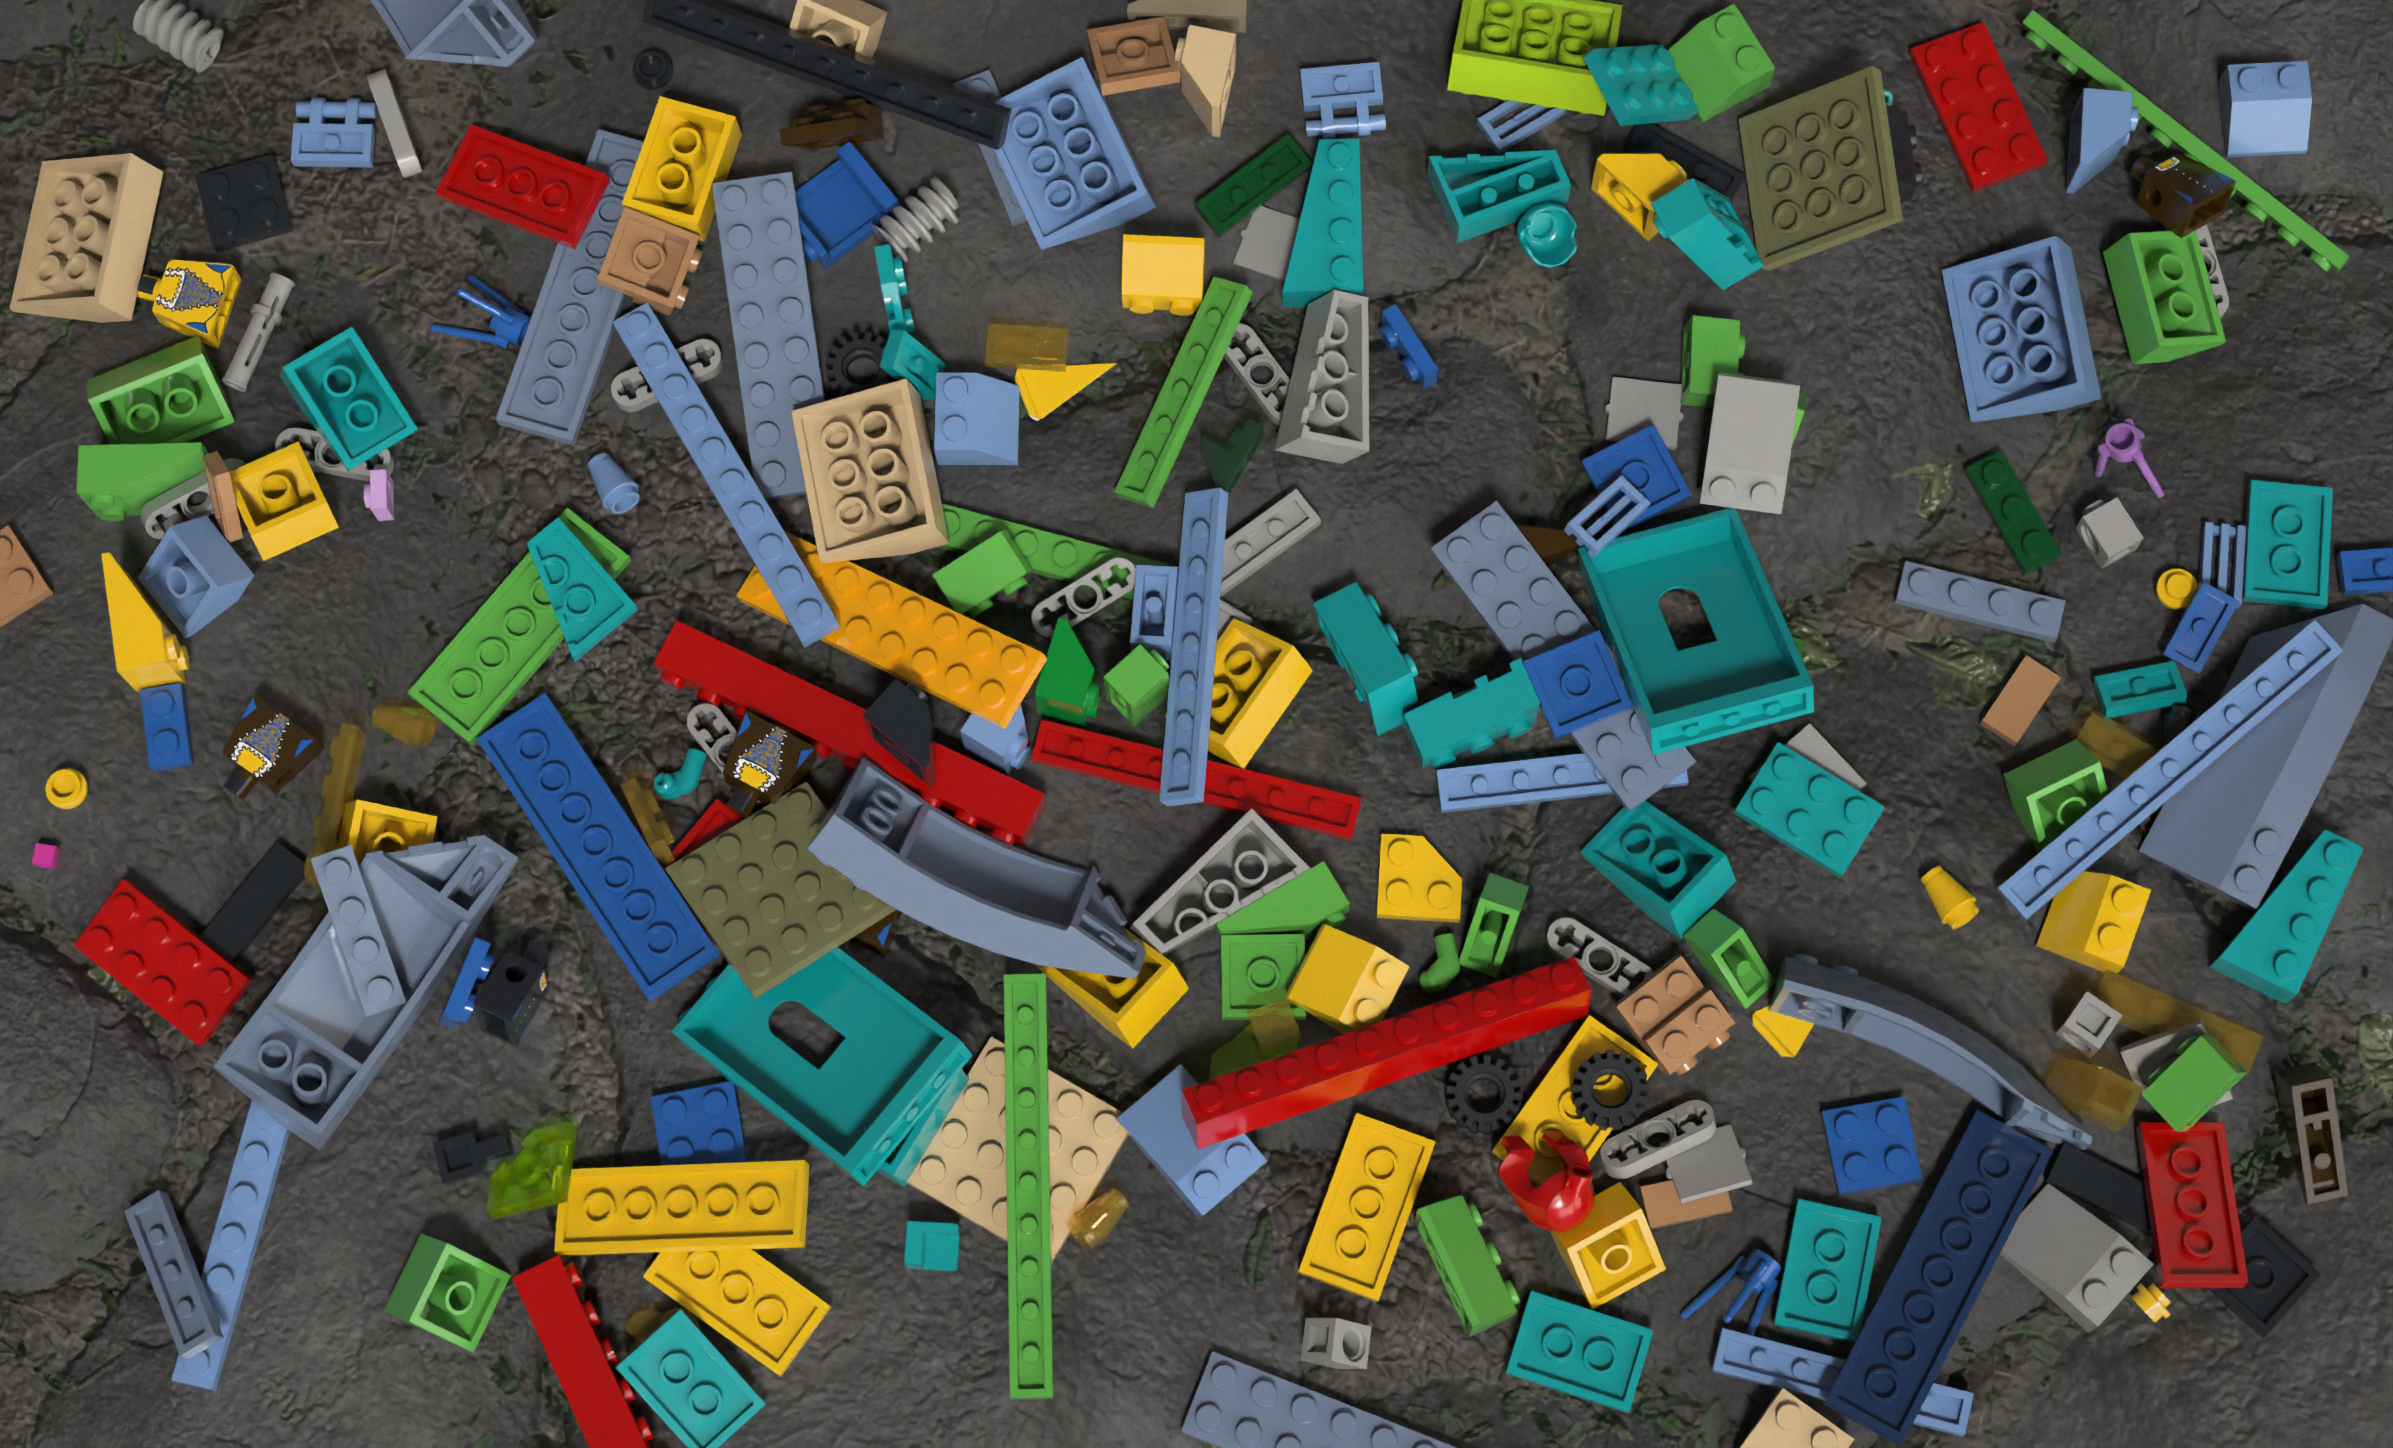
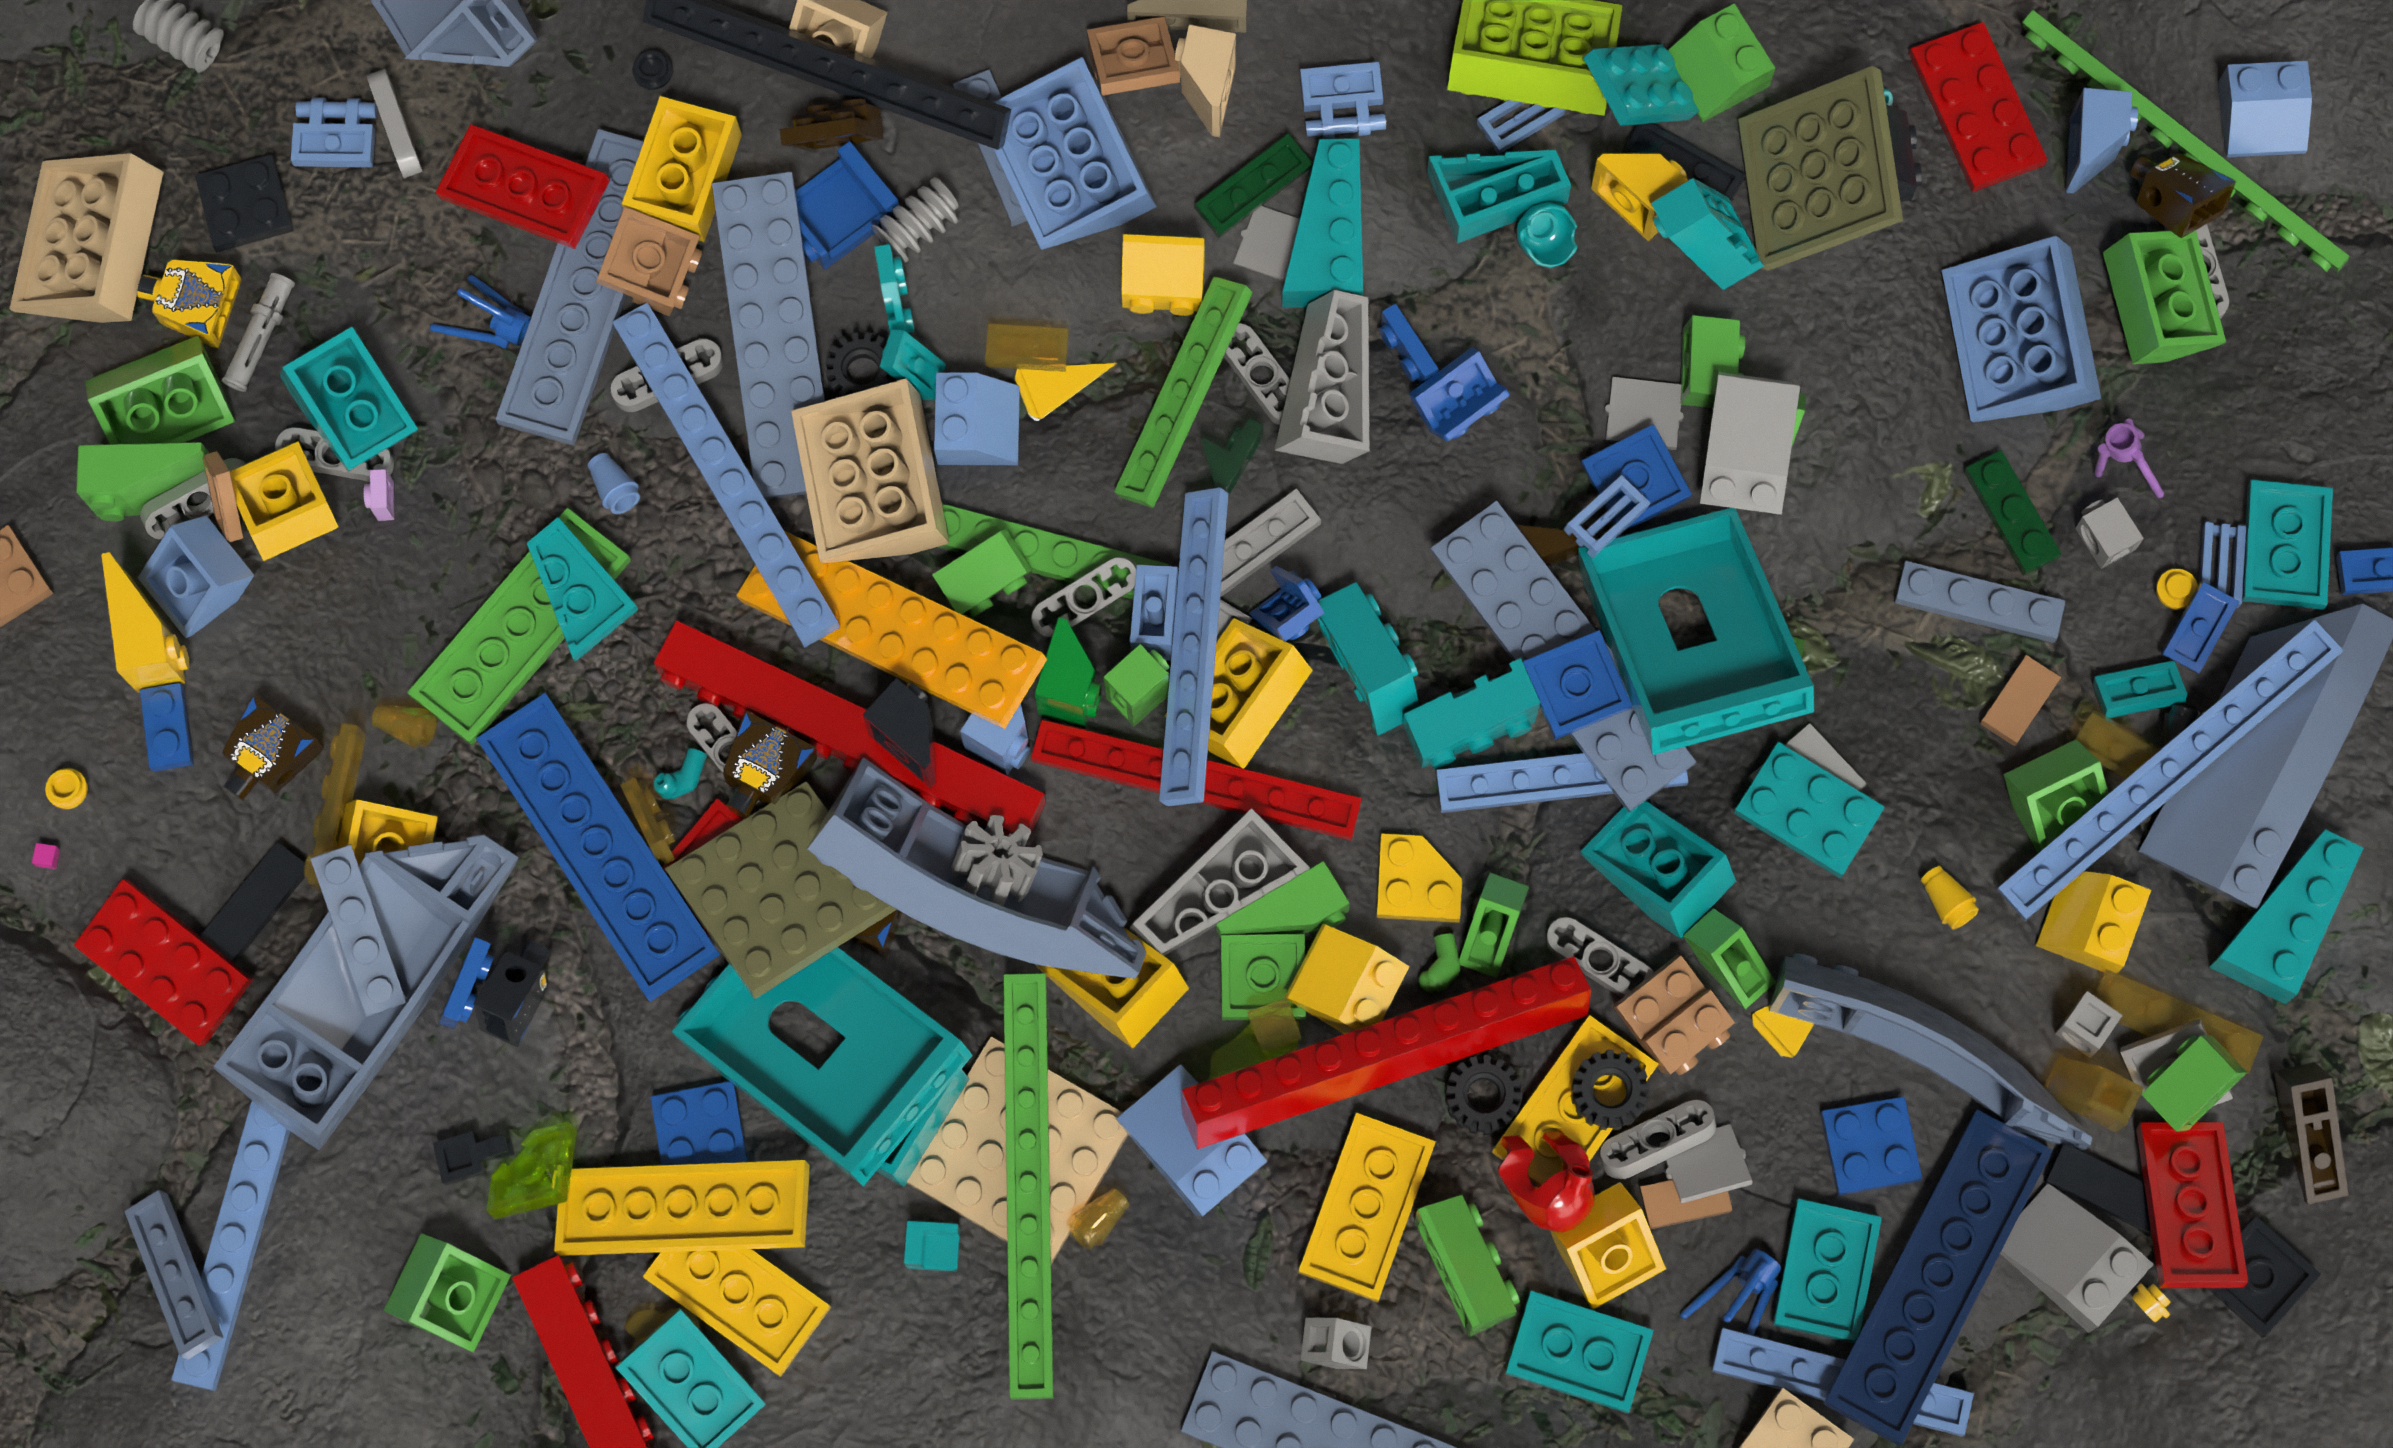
(997, 860): none -> light grey gear
(1291, 608): none -> blue bracket
(1458, 396): none -> blue bracket

